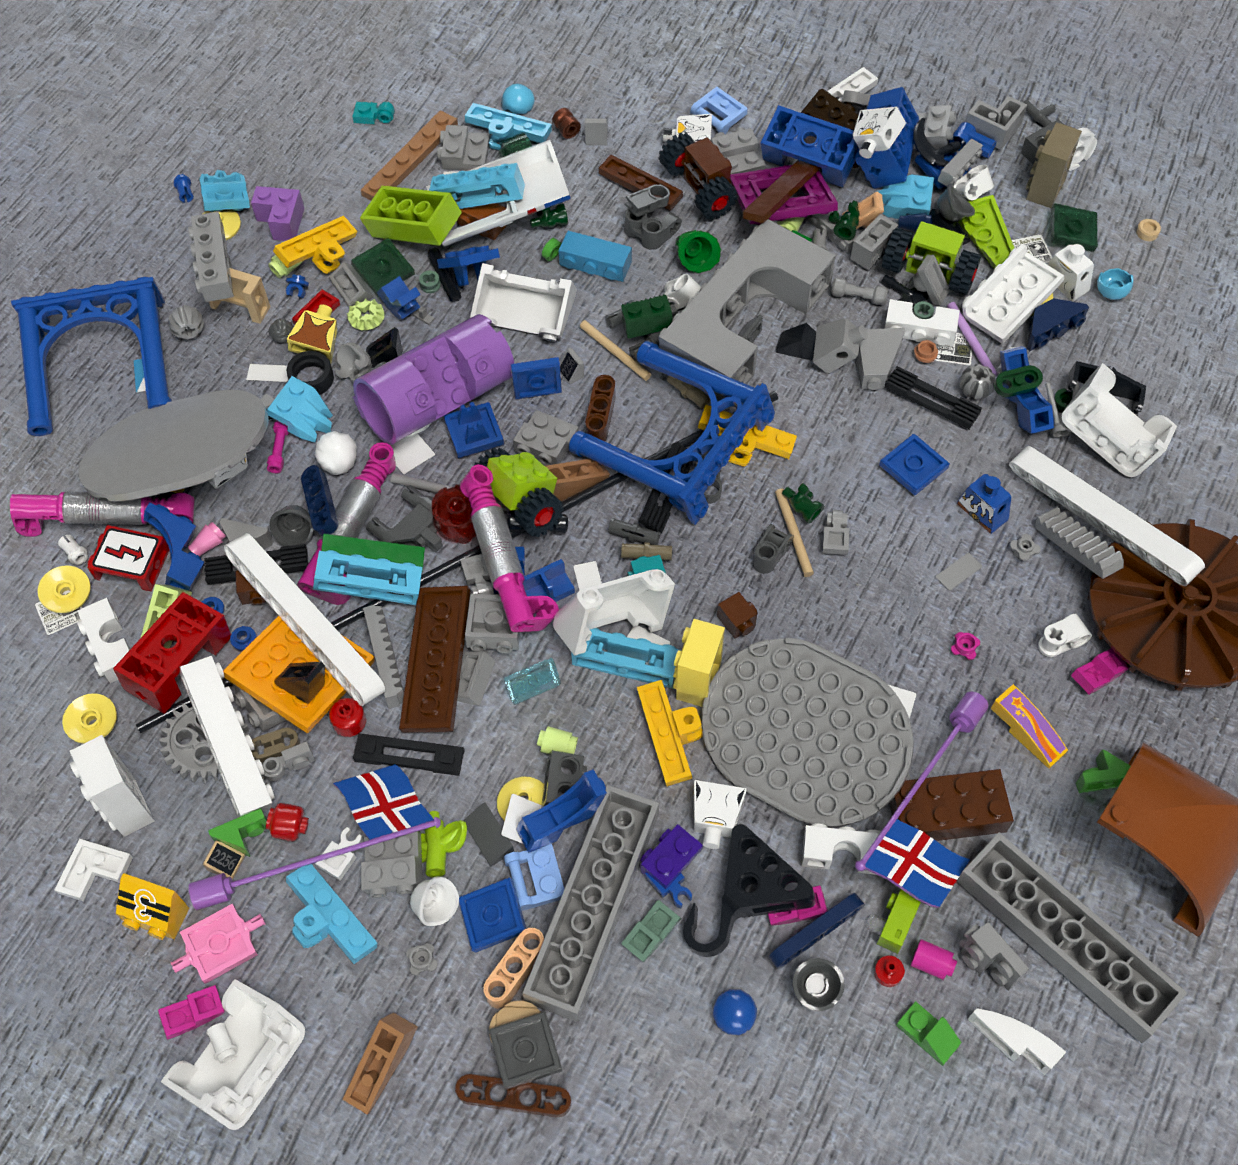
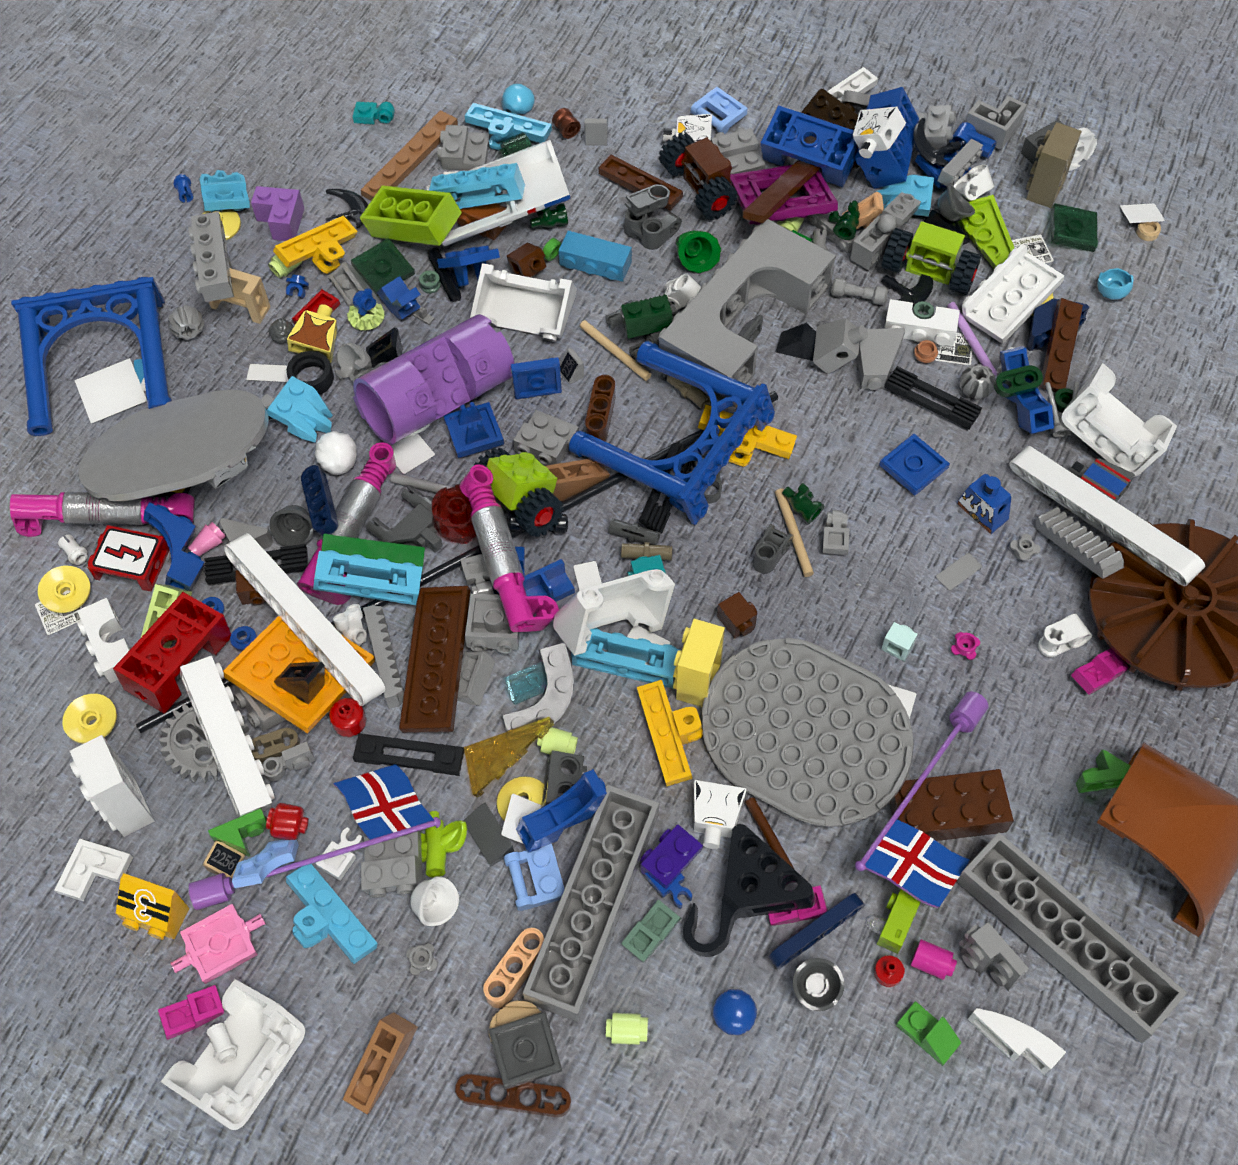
(110, 390): none -> white sticker
(258, 867): none -> light blue tile
(275, 461): dark pink bar -> none
(350, 624): none -> white plate
(356, 203): none -> black piece
(364, 301): none -> blue plate
(492, 915): blue plate -> none
(494, 755): none -> clear yellow wing
(527, 260): none -> reddish brown brick
(556, 694): none -> plate
(627, 1028): none -> yellowish green brick
(766, 829): none -> reddish brown bar
(822, 842): white arch -> none
(898, 212): none -> light grey plate
(899, 641): none -> light aqua plate
(912, 221): dark blue cone -> none
(932, 280): light grey tile -> none
(1029, 726): slope -> none
(1040, 115): dark grey piece -> none
(1061, 344): none -> reddish brown plate
(1076, 271): white torso -> none
(1105, 477): none -> torso
(1124, 386): black piece -> none
(1142, 213): none -> white sticker

